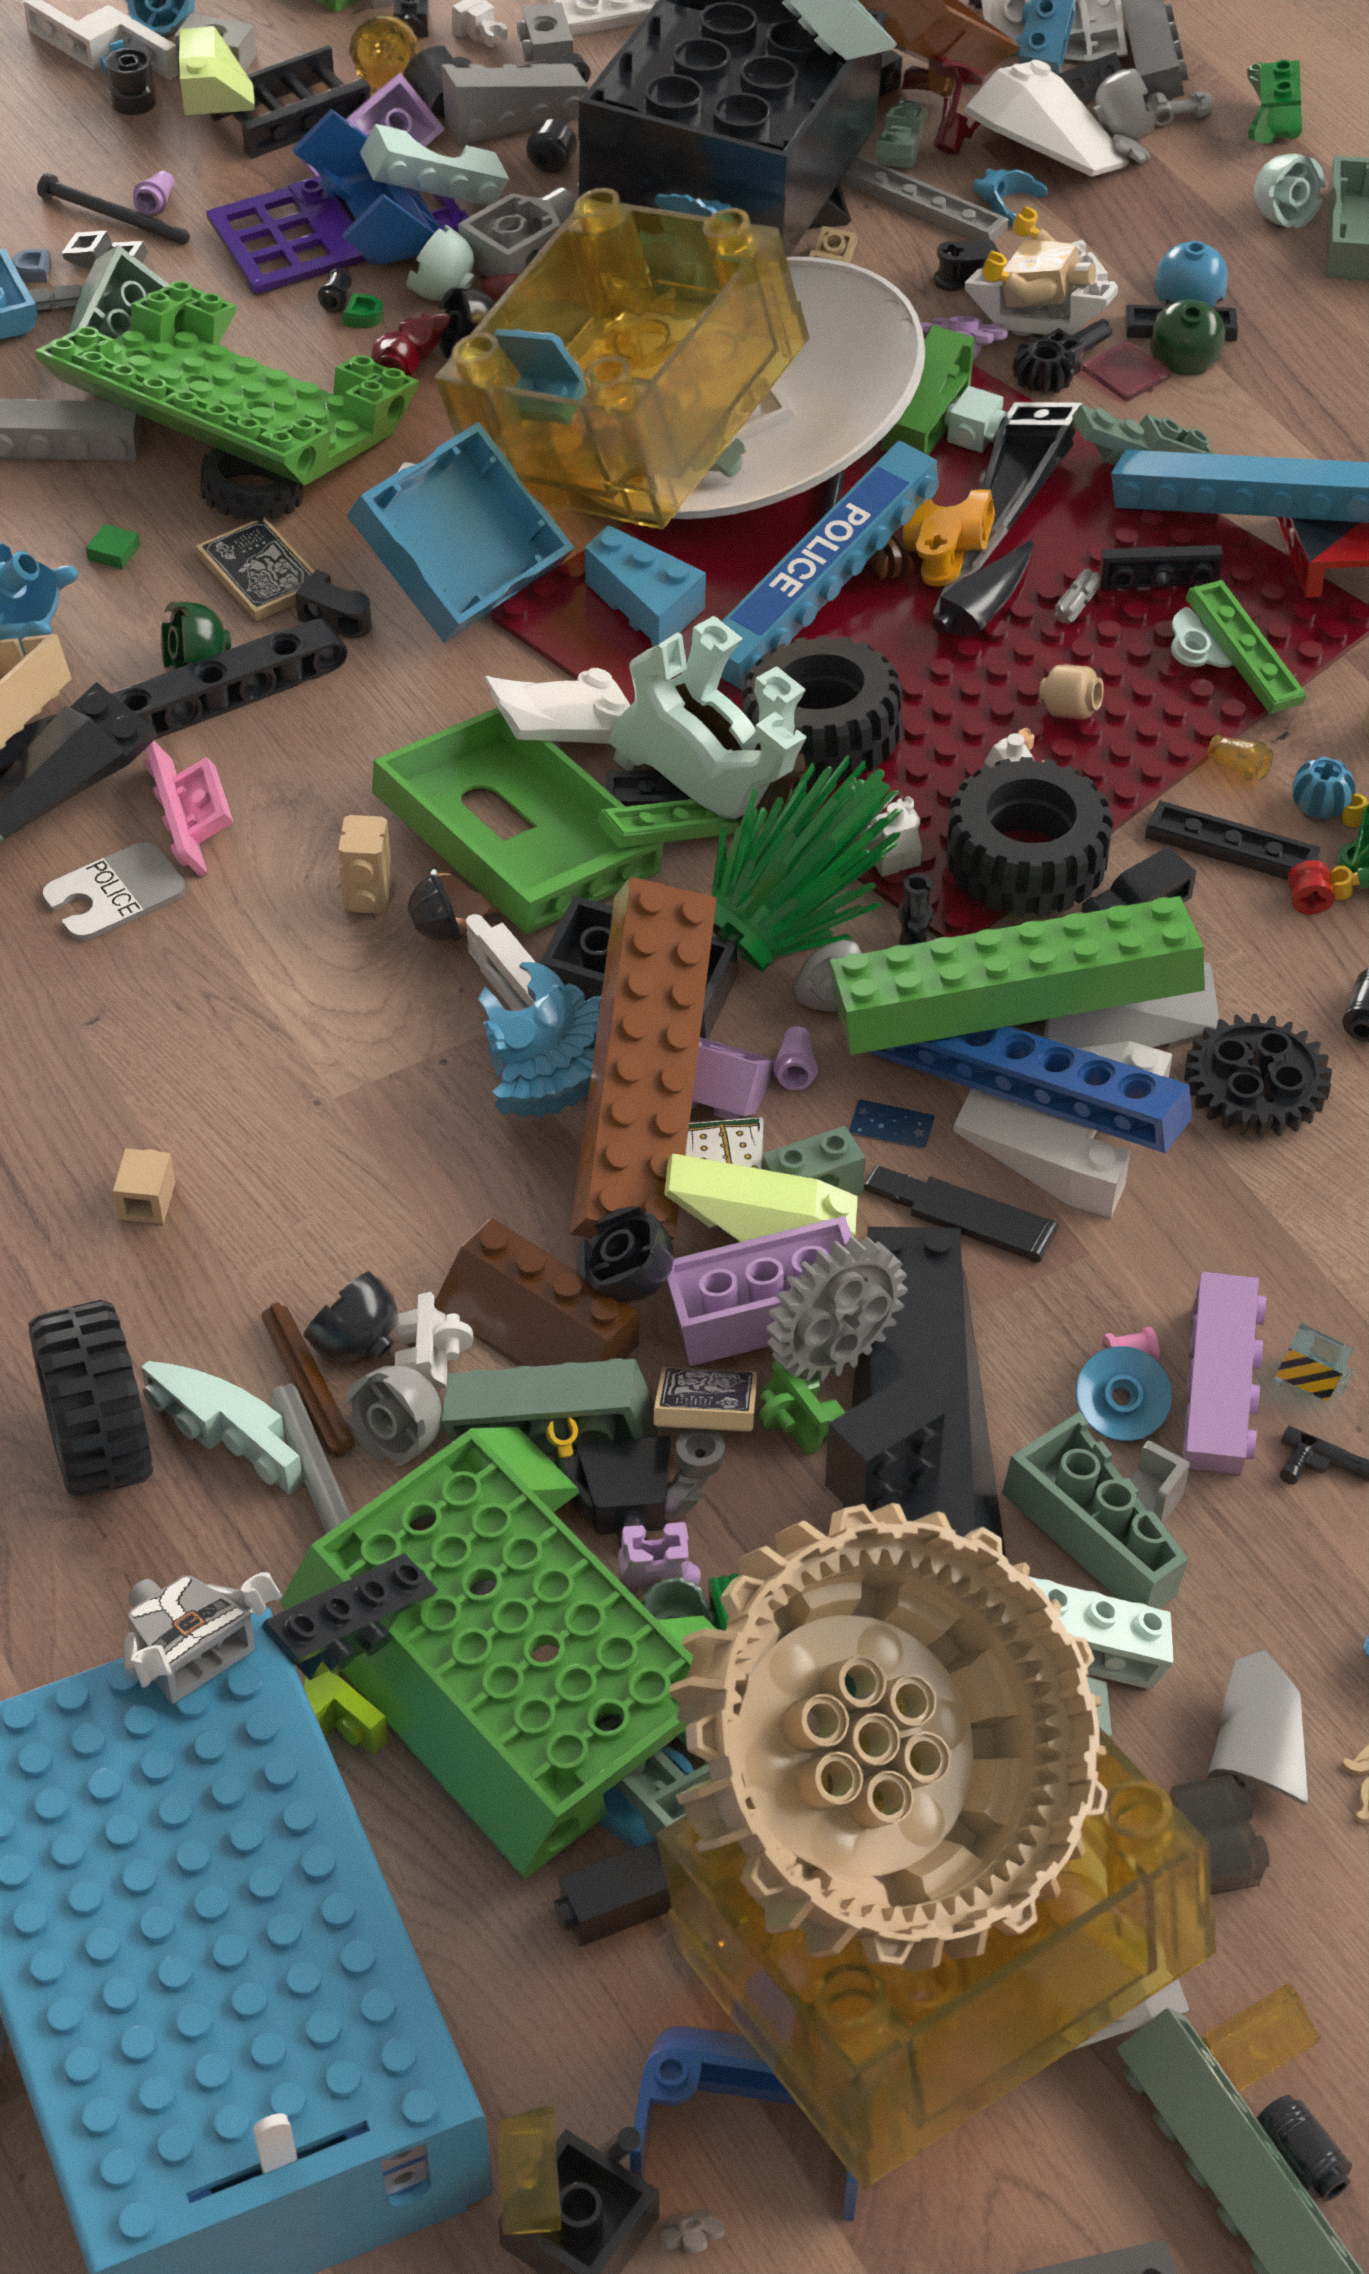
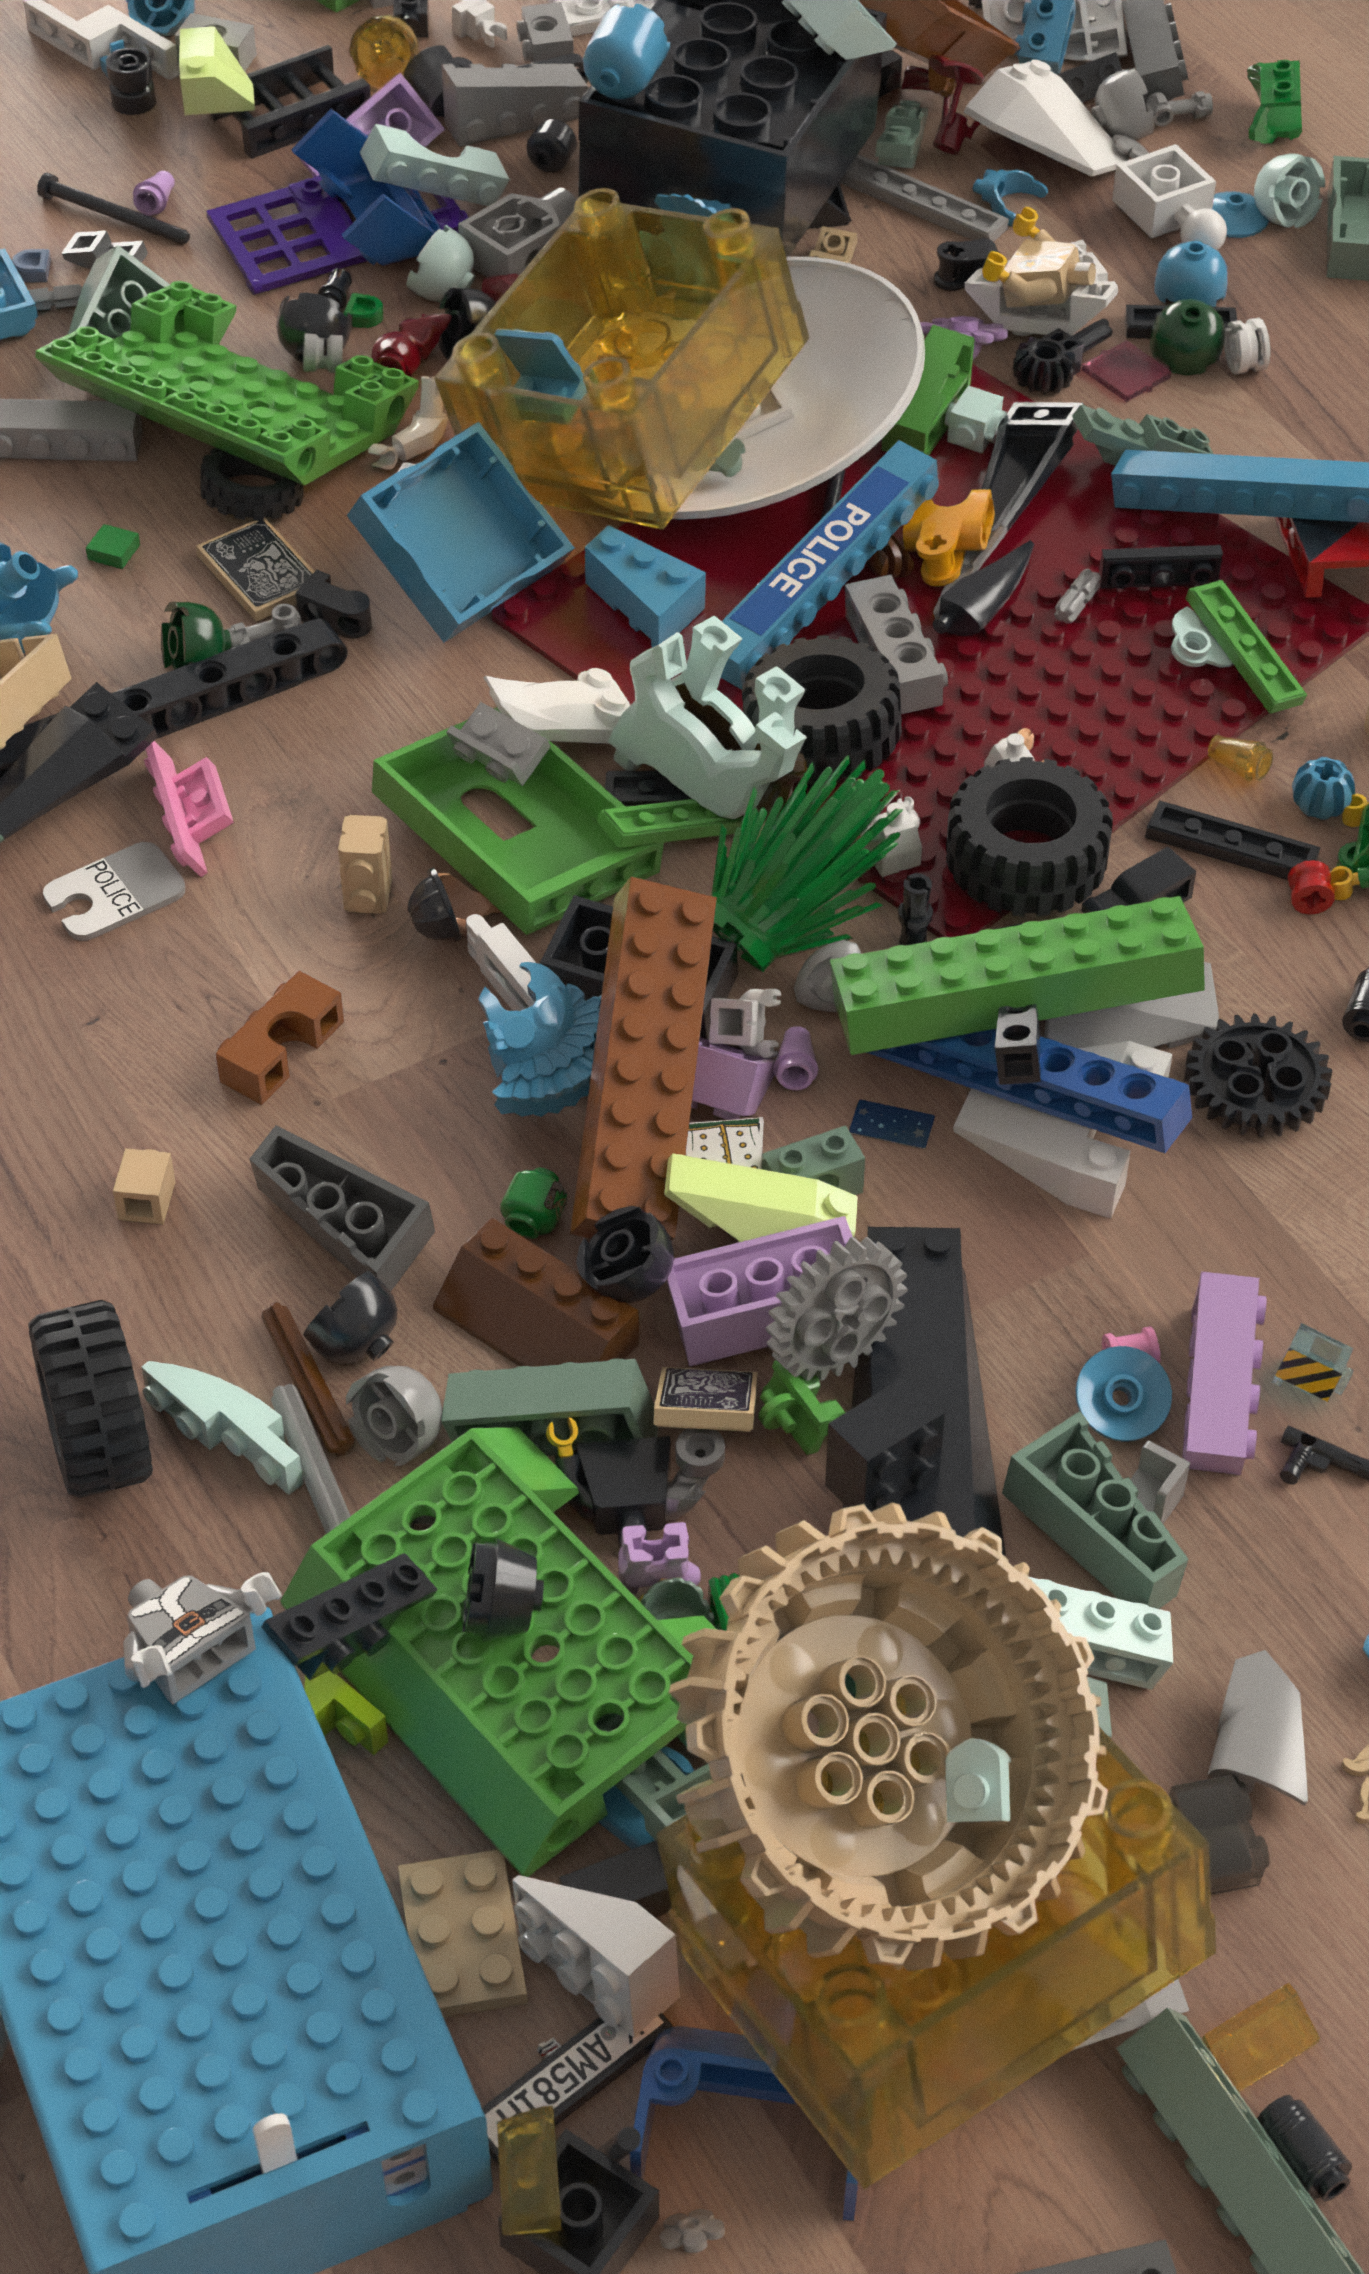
(283, 618): none -> light grey bar
(298, 1011): none -> dark orange arch
(310, 315): none -> black cylinder
(313, 352): none -> light grey wheel
(343, 1207): none -> dark grey wedge
(423, 433): none -> white arm
(436, 1340): white hips -> none
(464, 1931): none -> tan plate
(500, 744): none -> light grey bracket
(500, 1591): none -> black cone
(533, 1202): none -> green head
(548, 2047): none -> white piece
(573, 2073): none -> tile
(600, 1949): none -> white slope
(625, 51): none -> dark azure cylinder
(743, 1022): none -> white piece
(883, 620): none -> light grey brick
(963, 1209): black piece -> none
(977, 1782): none -> light aqua plate
(1018, 1045): none -> black leg
(1072, 692): tan head -> none
(1169, 193): none -> white brick
(1239, 214): none -> dark azure dish
(1247, 346): none -> white wheel

